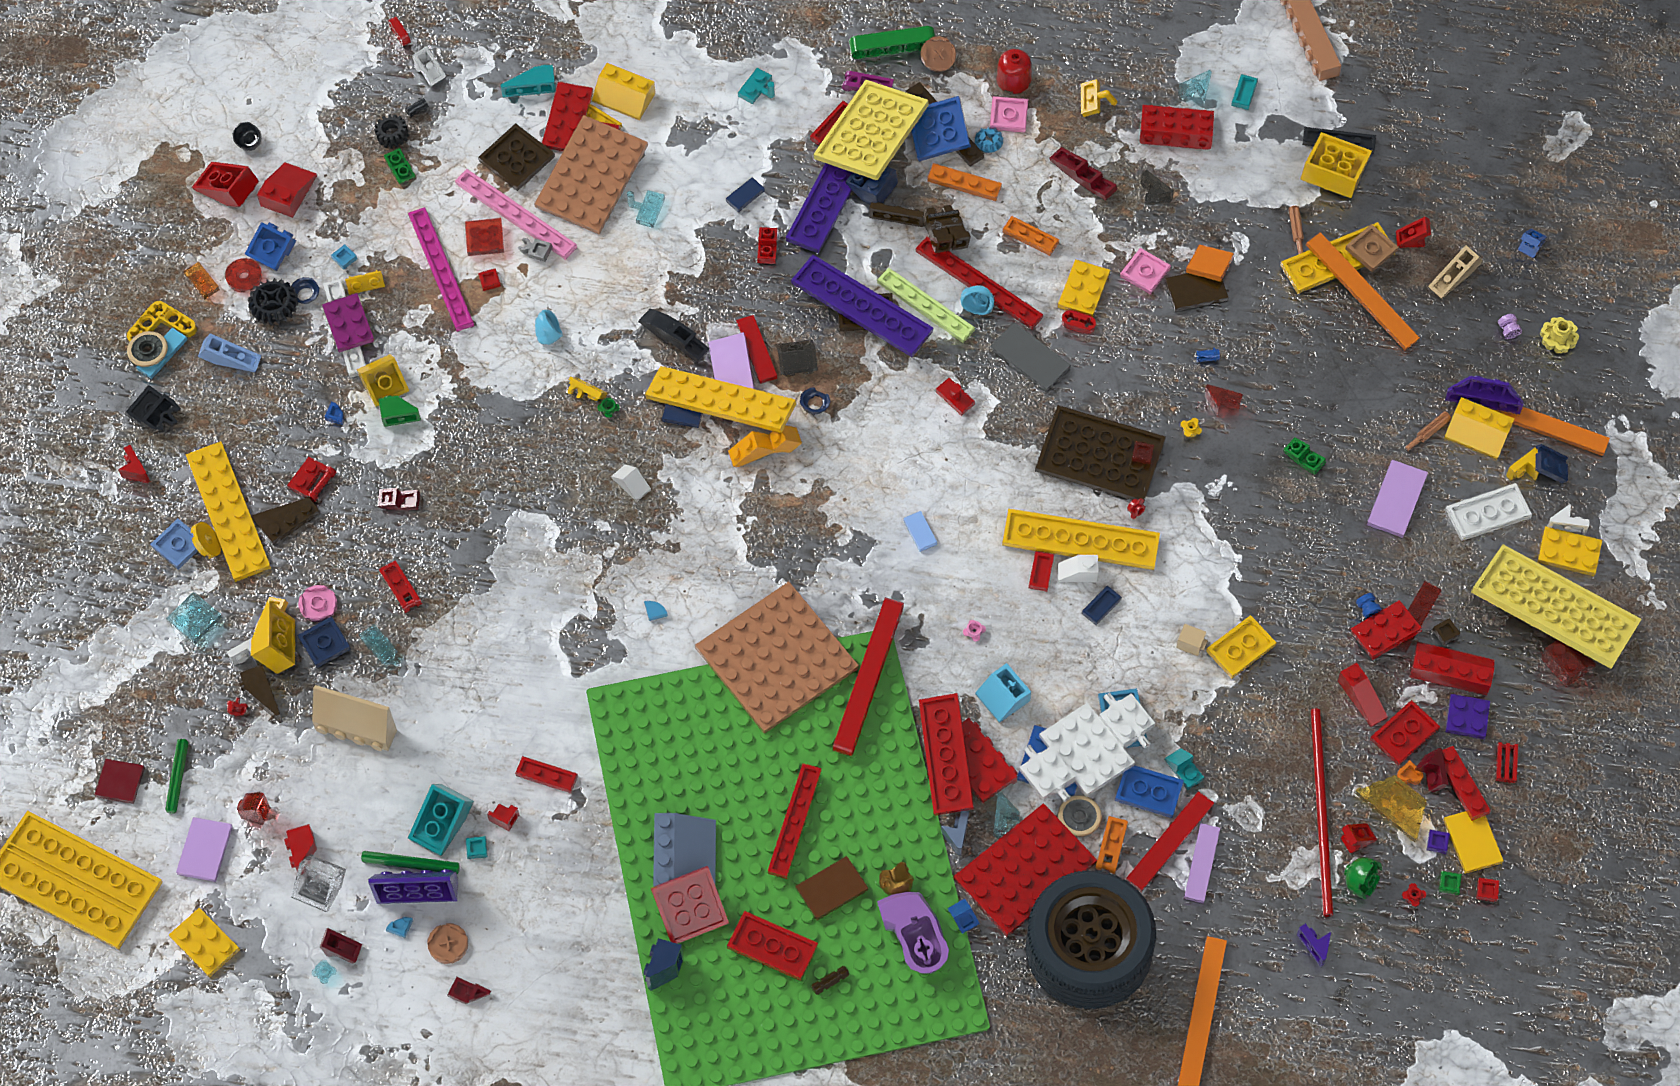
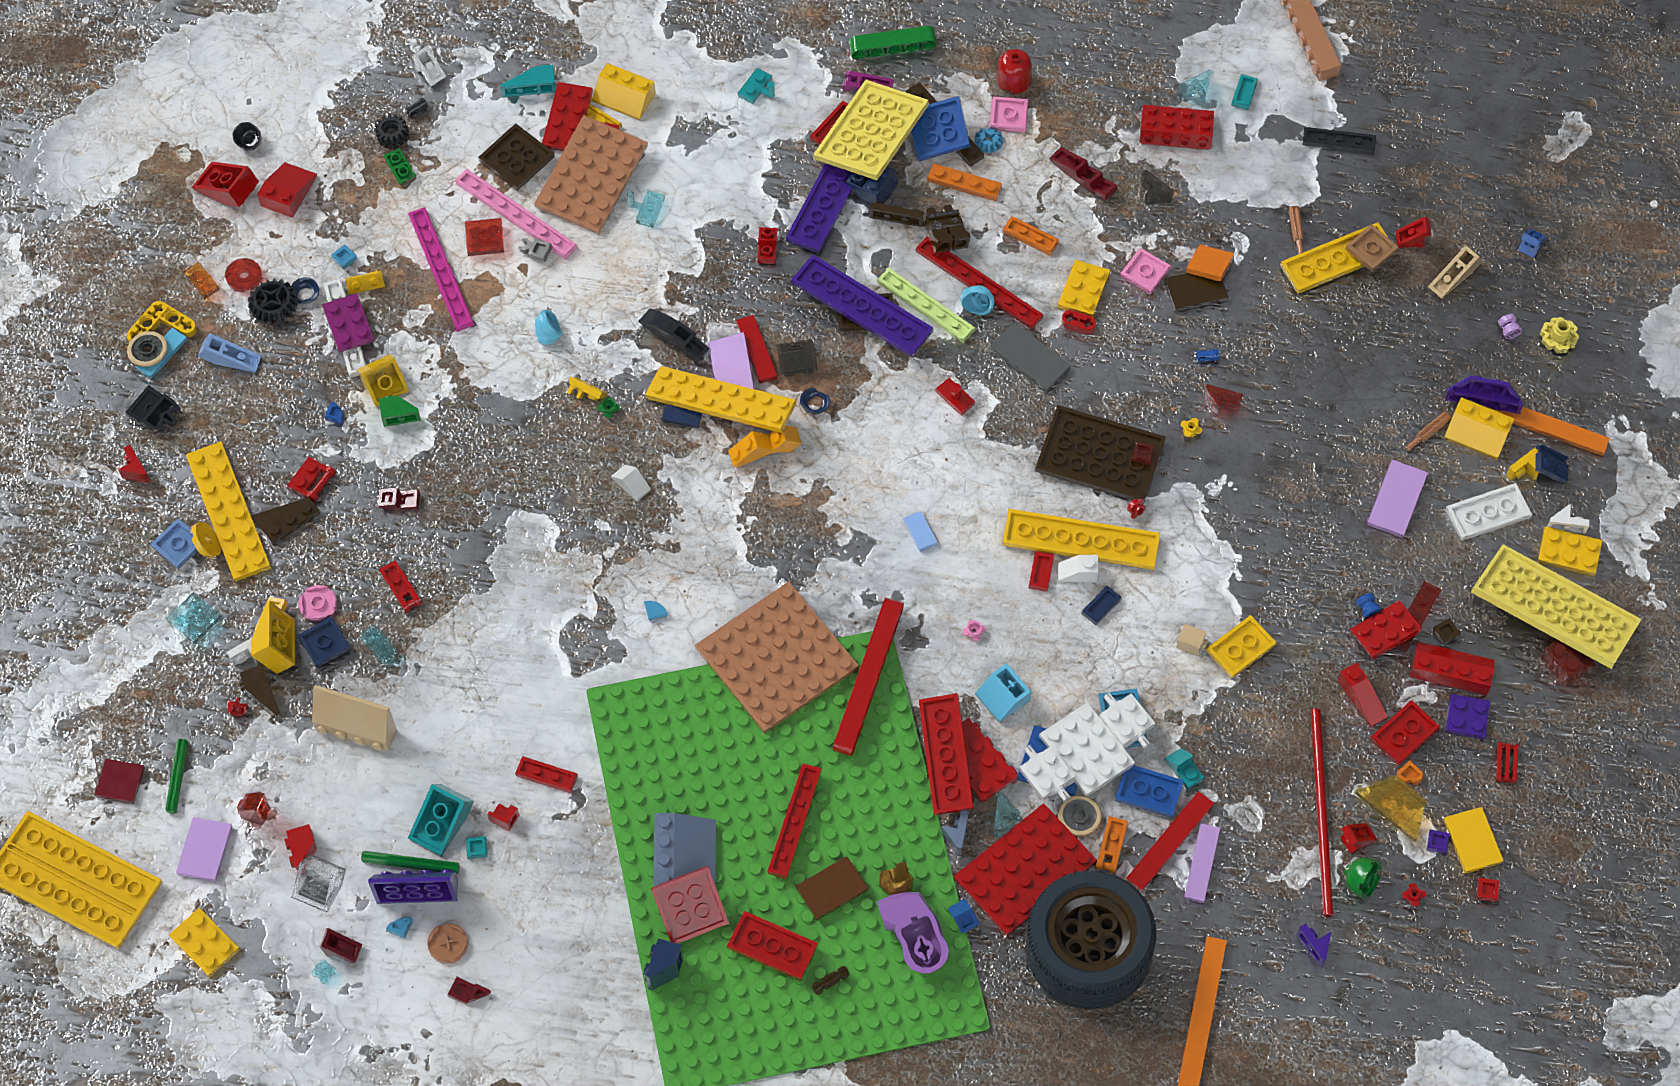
(270, 245): blue plate -> none
(399, 31): red beam -> none
(489, 279): red tile -> none
(745, 194): dark blue tile -> none
(938, 54): nougat tile -> none
(1091, 98): yellow plate -> none
(1303, 456): green slope -> none
(1335, 165): yellow slope -> none
(1362, 291): orange tile -> none
(1435, 770): dark red slope -> none
(1450, 882): green tile -> none
(1464, 785): red plate -> none

